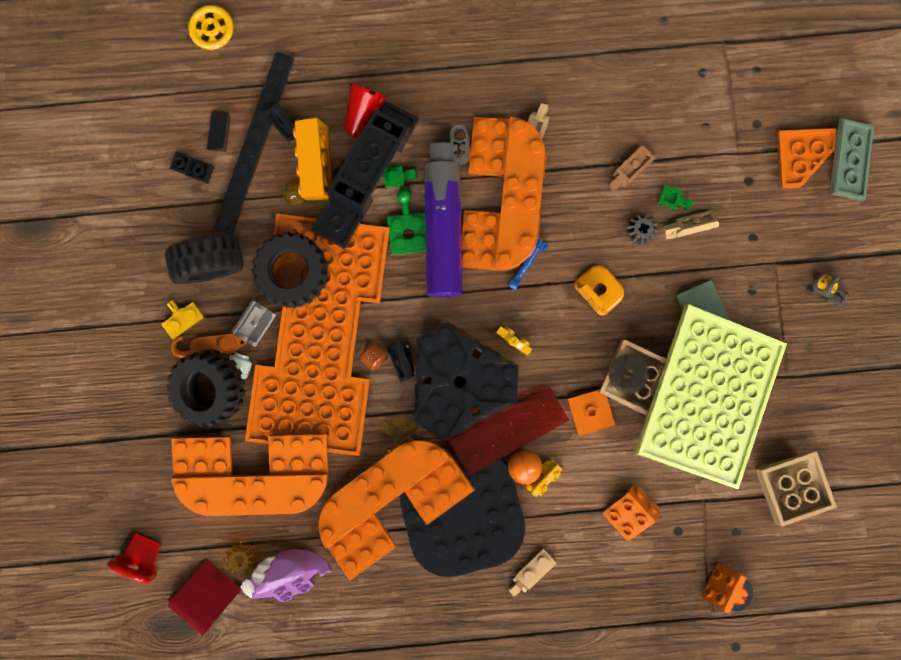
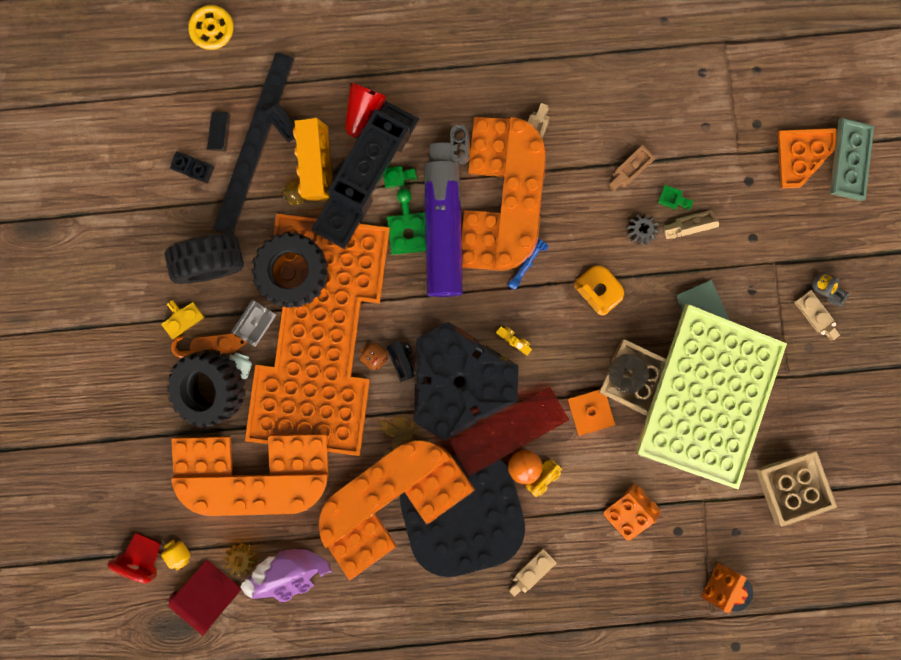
(176, 554): none -> yellow head
(817, 315): none -> tan hinge

